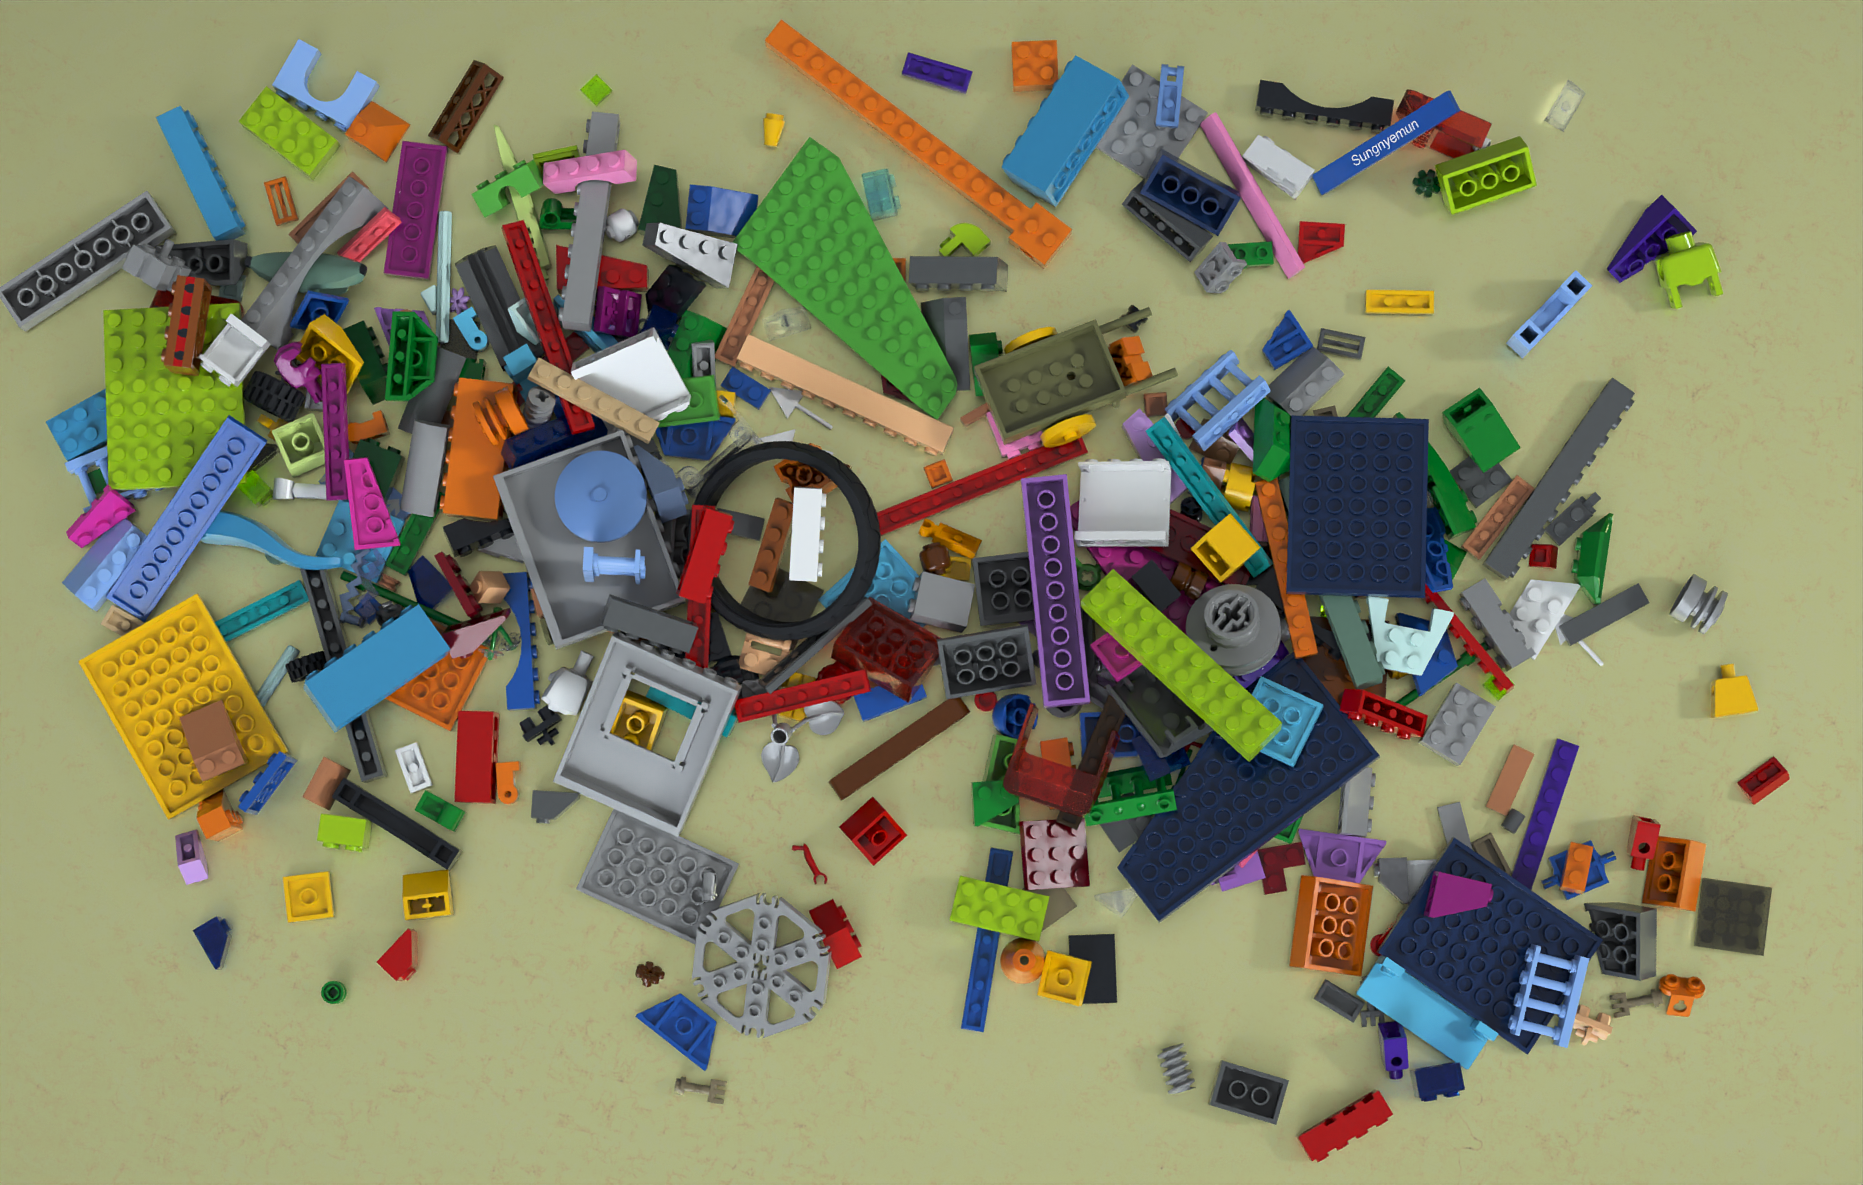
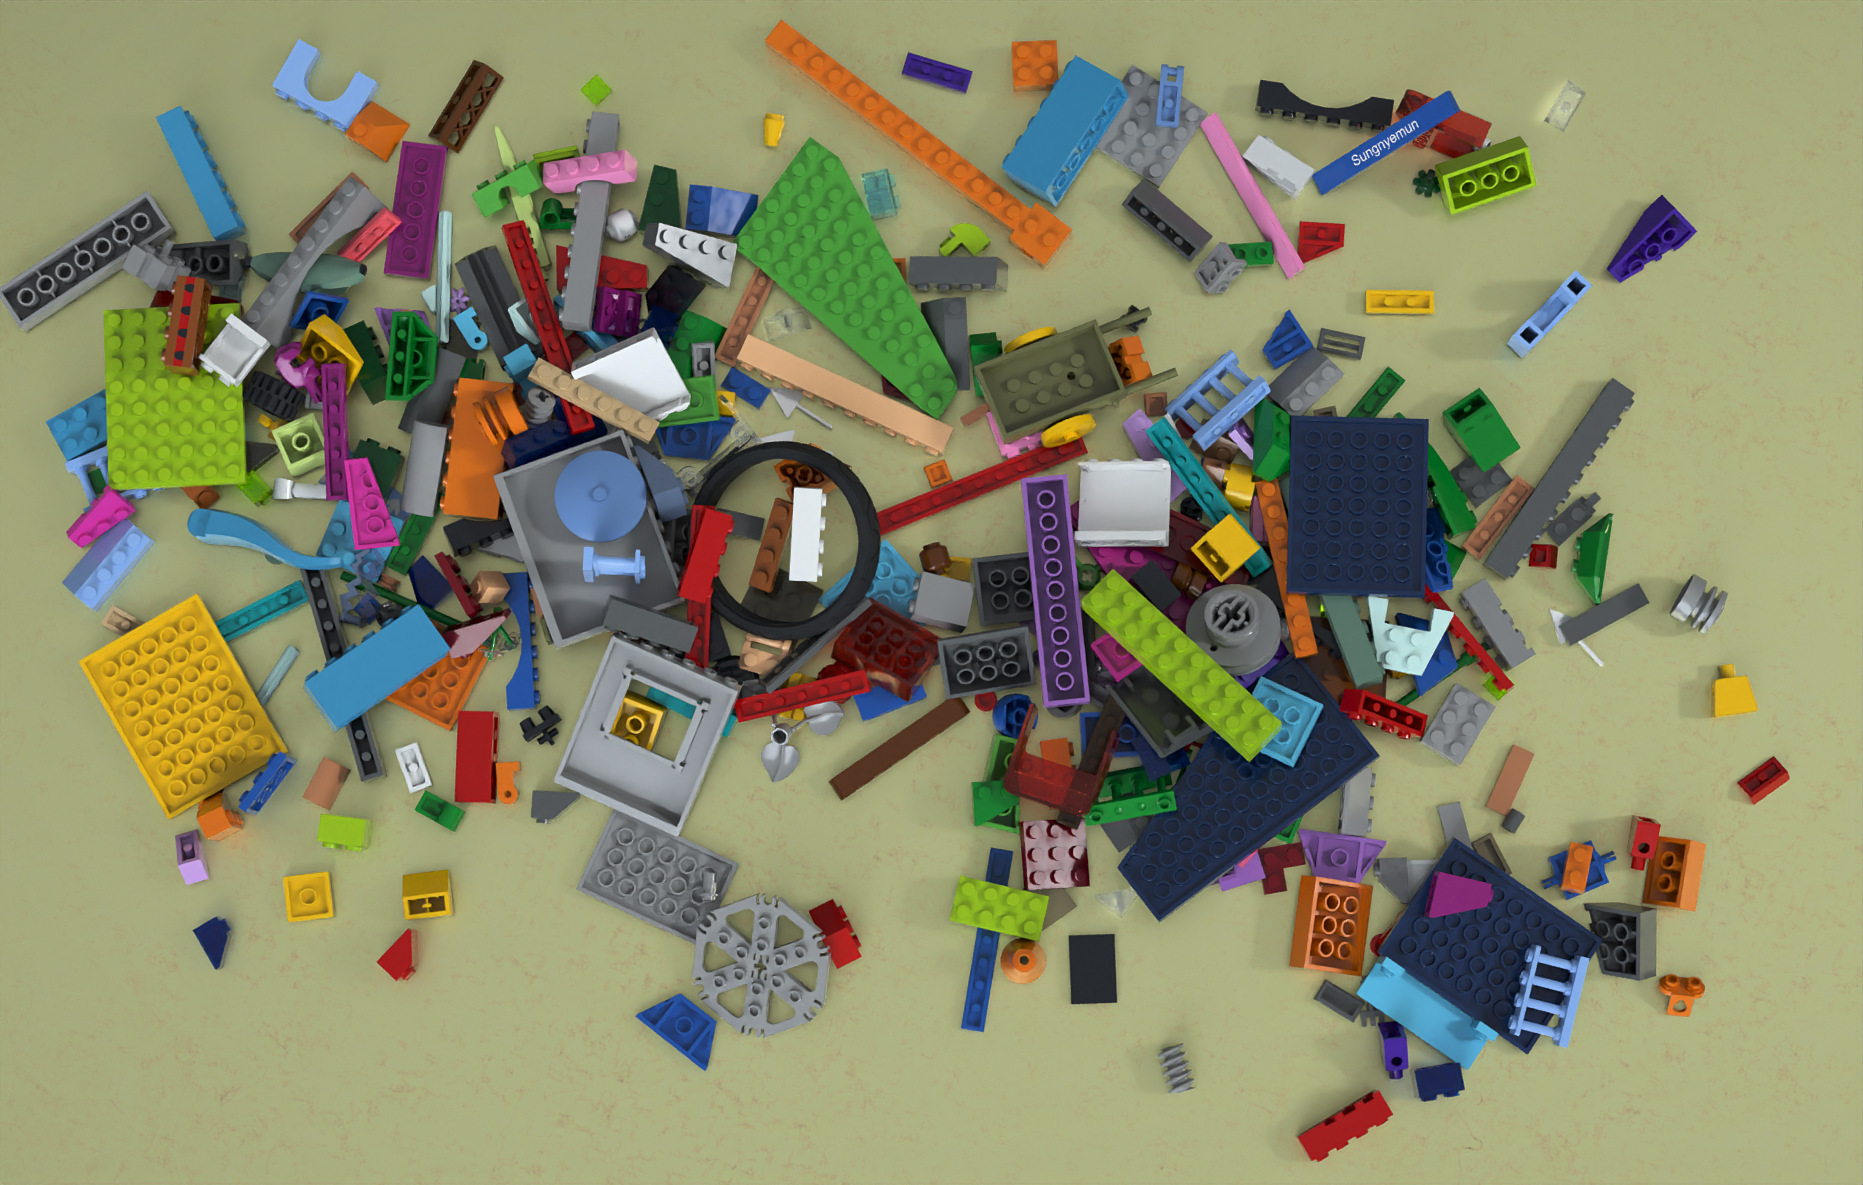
(186, 518): plate -> none
(213, 741): nougat slope -> none
(286, 219): orange tile -> none
(289, 133): lime brick -> none
(305, 665): black tyre -> none
(334, 992): green wheel -> none
(370, 429): orange leg -> none
(397, 823): black arch -> none
(569, 686): white piece -> none
(649, 973): reddish brown plant -> none
(681, 1086): dark tan hinge -> none
(810, 861): red piece -> none
(873, 831): red slope -> none
(950, 537): light orange plate -> none
(1064, 978): yellow plate -> none
(1190, 192): dark blue slope -> none
(1248, 1092): dark grey brick -> none
(1540, 610): white wing -> none
(1544, 812): dark purple plate -> none
(1589, 1028): light nougat hips -> none
(1655, 998): dark tan hinge -> none
(1687, 264): lime piece -> none
(1732, 916): clear smoke plate -> none

